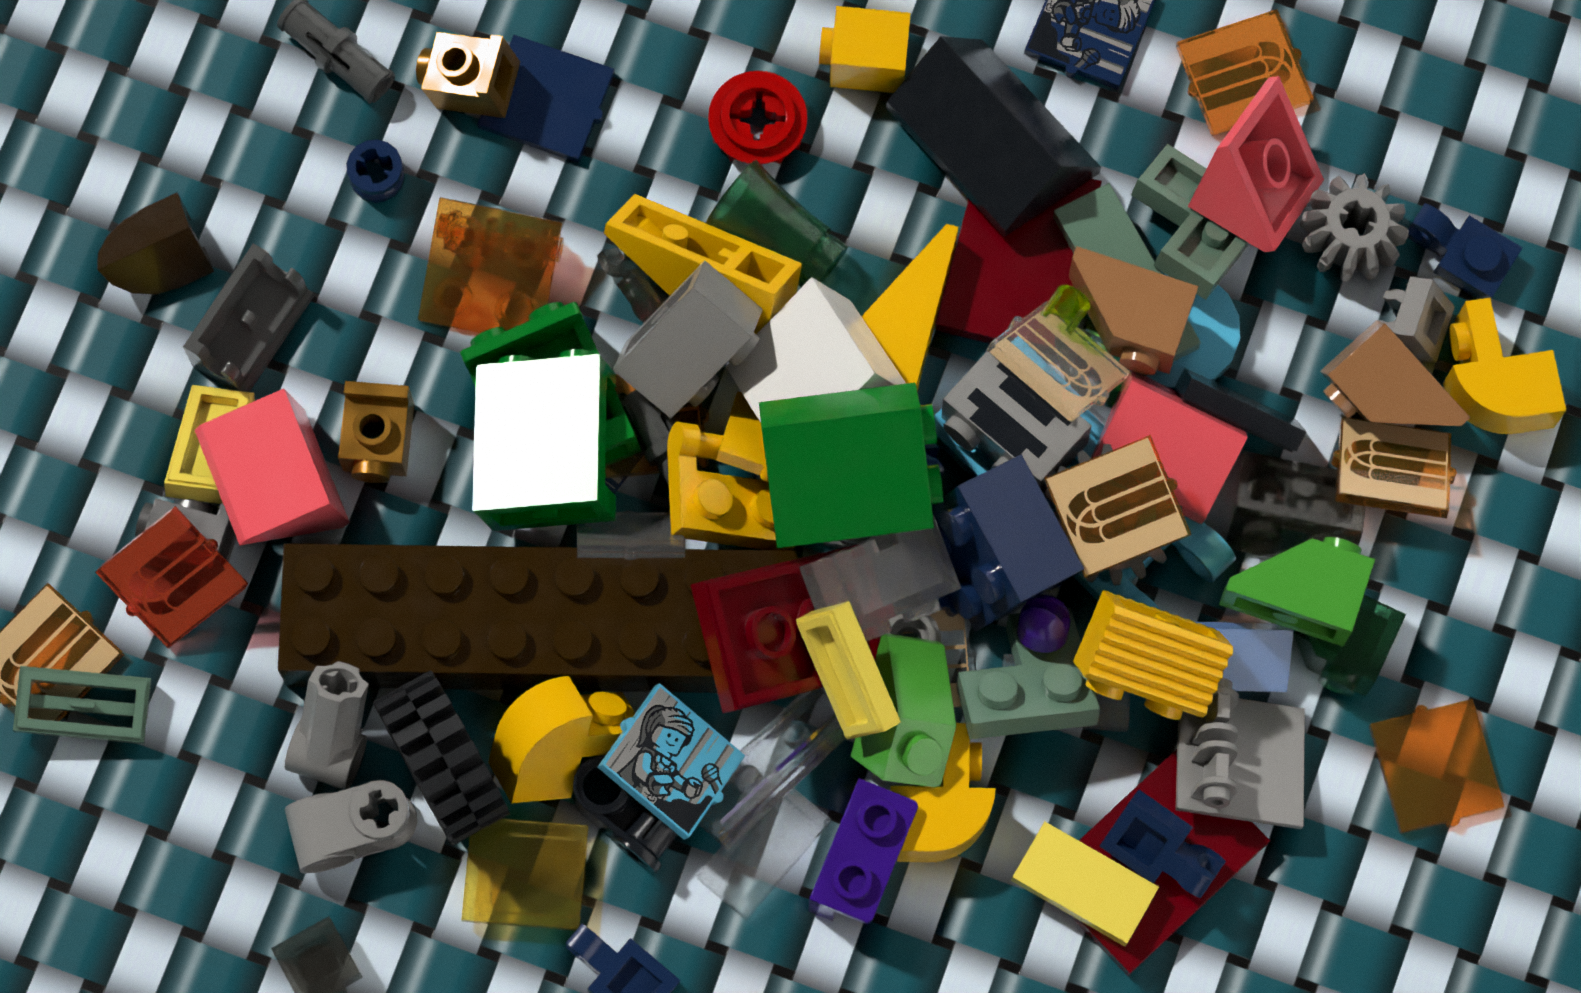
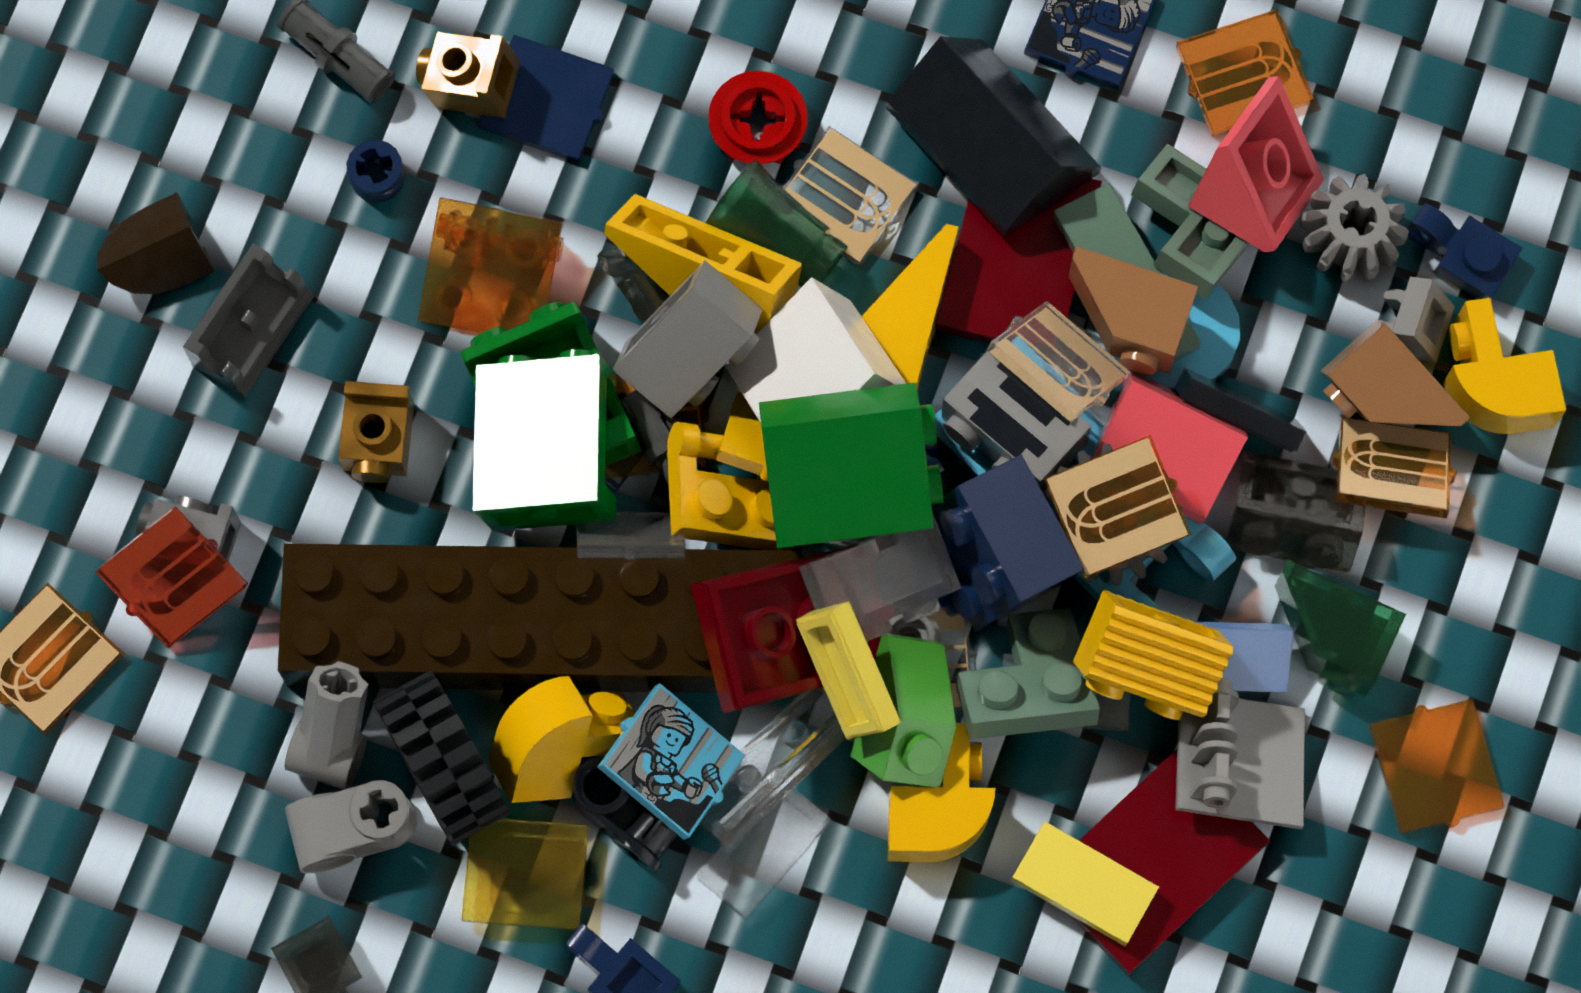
(137, 710): sand green tile -> none
(188, 470): light yellow tile -> none
(271, 471): coral slope -> none
(850, 192): none -> piece
(863, 853): dark purple bracket -> none
(866, 49): yellow brick -> none
(1044, 624): dark purple hinge -> none
(1069, 305): clear neon green hand -> none
(1152, 841): dark blue plate -> none
(1305, 589): bright green slope -> none

